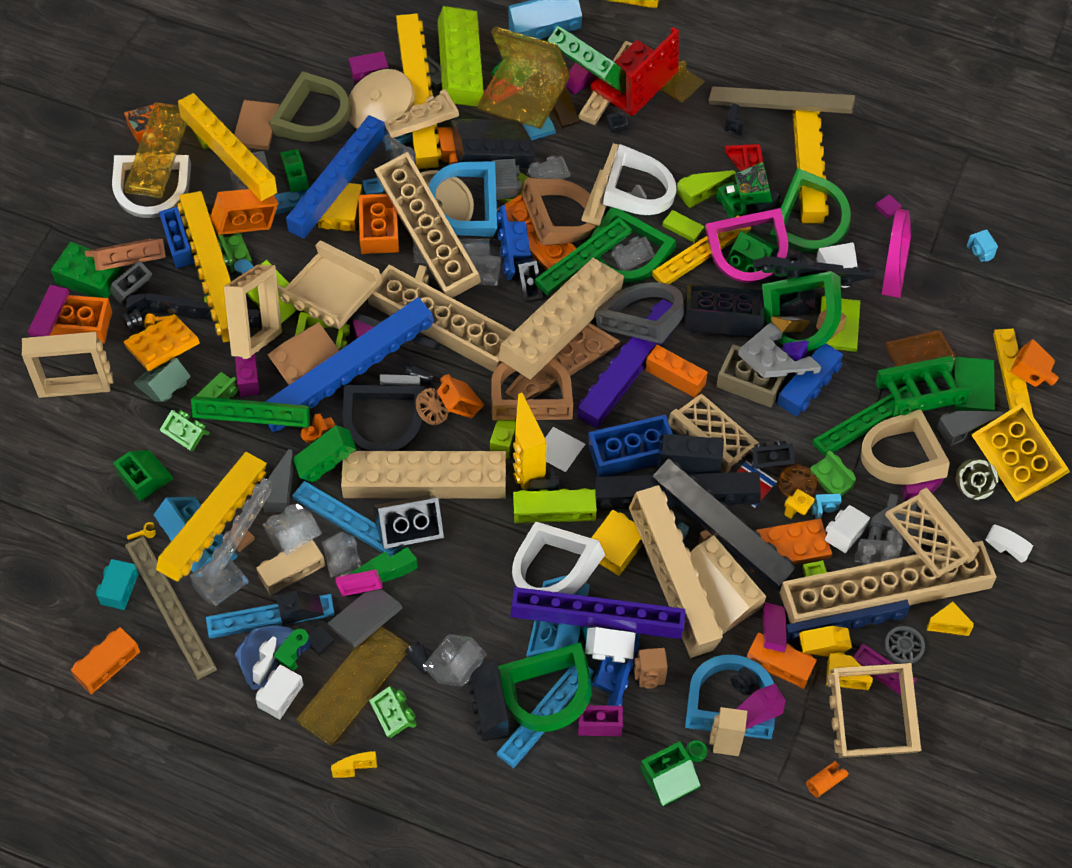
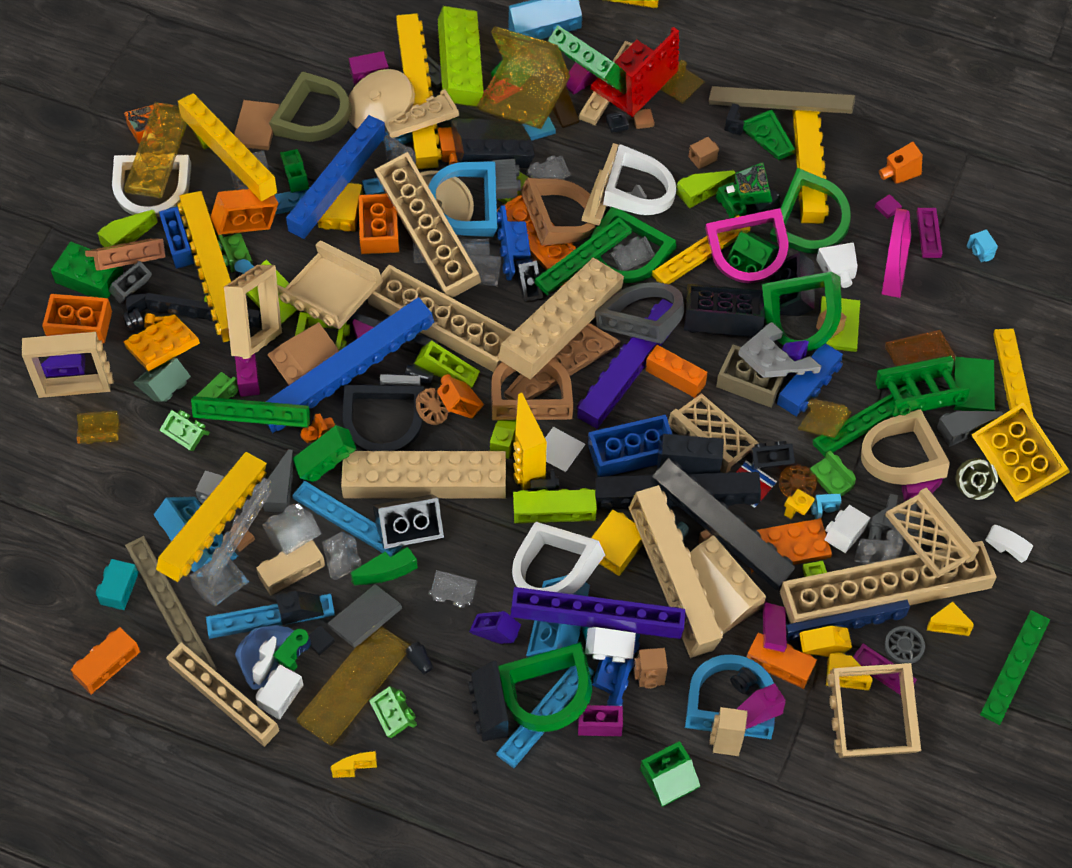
(48, 311): magenta tile -> none
(64, 365): none -> dark purple slope
(98, 427): none -> clear yellow bracket
(127, 228): none -> lime slope
(142, 473): green slope -> none
(148, 534): yellow hand -> none
(207, 485): none -> light grey brick
(223, 694): none -> tan brick
(359, 582): dark pink tile -> none
(422, 275): tan plate -> none
(442, 362): none -> lime slope
(453, 588): none -> clear bracket
(455, 660): clear brick -> none
(496, 627): none -> dark purple slope
(643, 119): none -> medium nougat tile
(683, 226): lime tile -> none
(696, 750): green plate -> none
(703, 152): none -> medium nougat brick
(744, 155): red wing -> none
(769, 134): none -> green wing
(790, 324): pearl gold slope -> none
(797, 269): black wing -> none
(825, 418): none -> clear yellow hinge
(826, 779): orange hinge -> none
(903, 164): none -> orange torso
(929, 233): none -> magenta plate
(1015, 667): none -> green plate
(1034, 365): orange torso -> none

